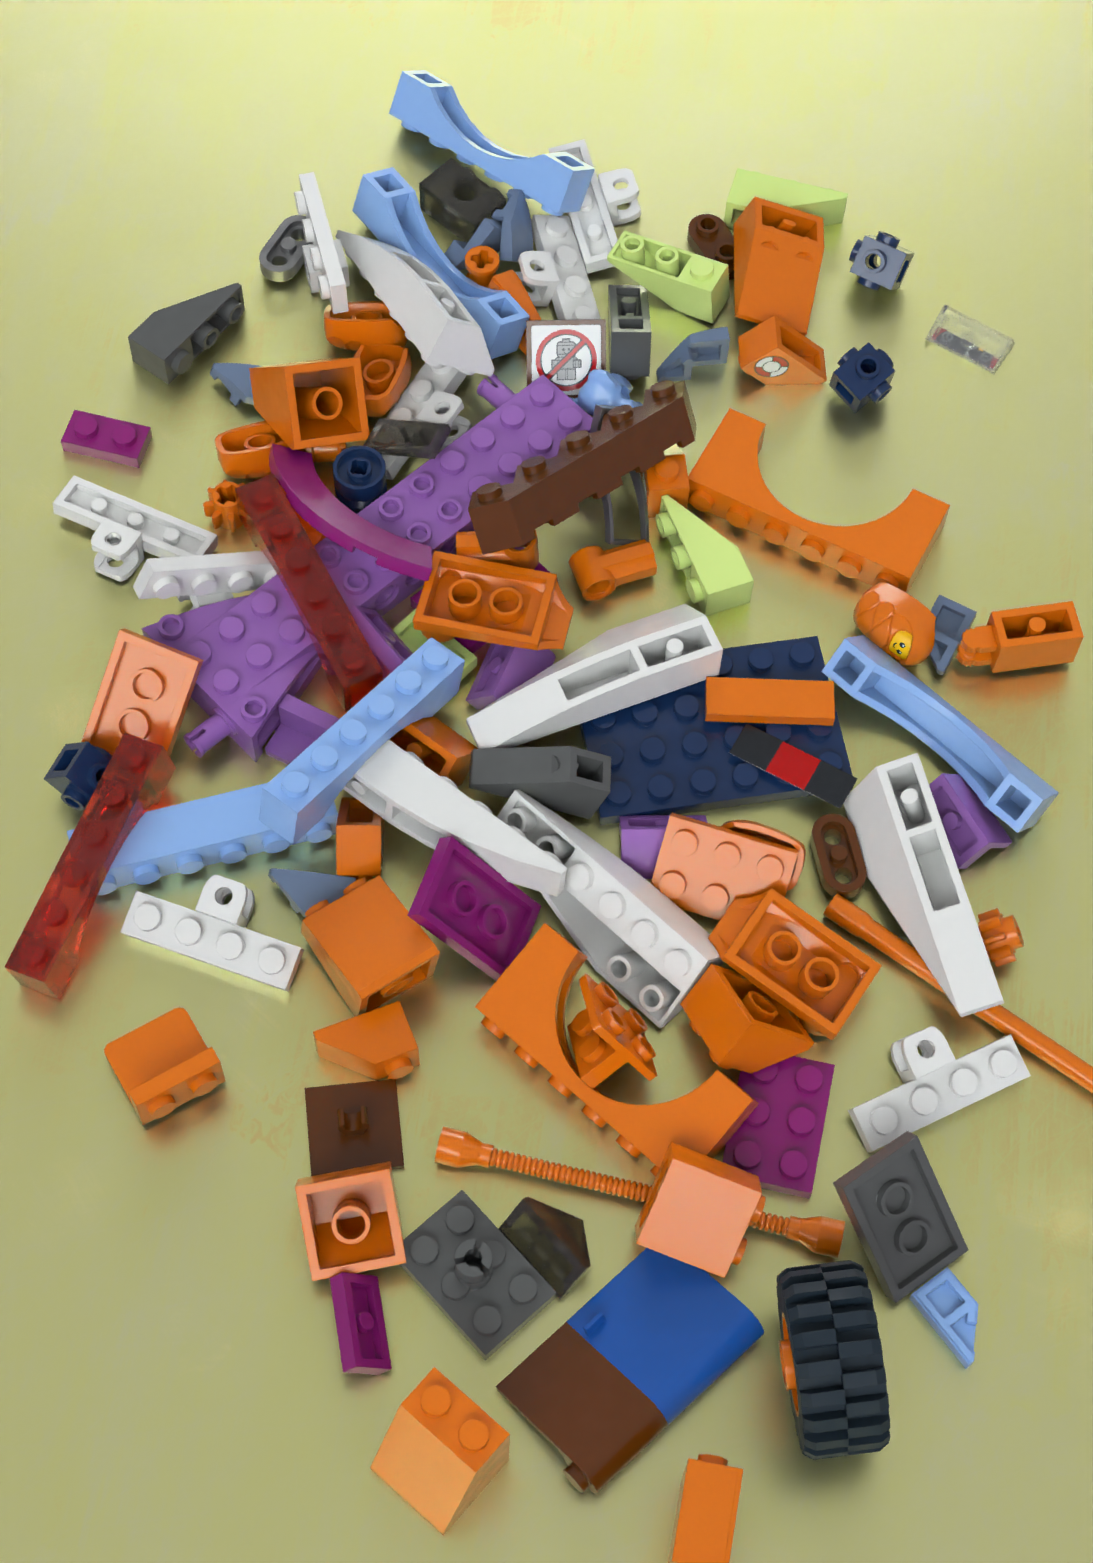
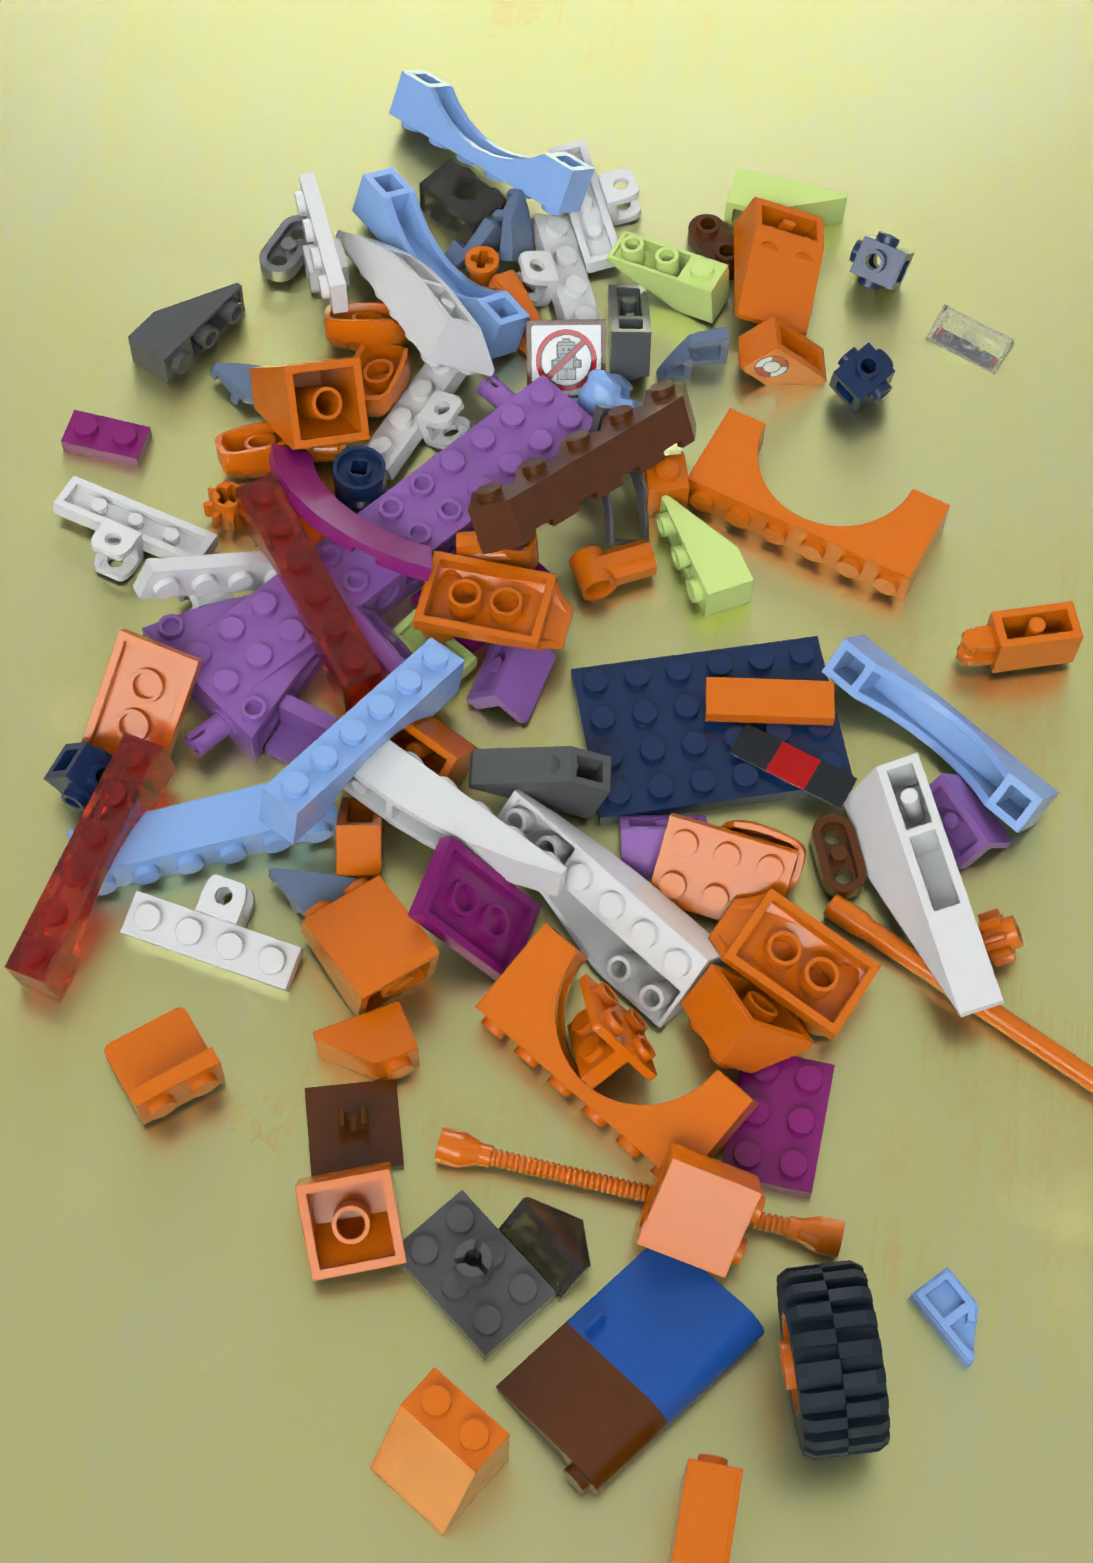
(360, 1323): magenta plate -> none
(408, 438): clear smoke slope -> none
(604, 677): white wedge -> none
(896, 623): orange piece -> none
(901, 1216): dark grey plate -> none
(935, 1084): white plate -> none
(950, 623): sand blue slope -> none

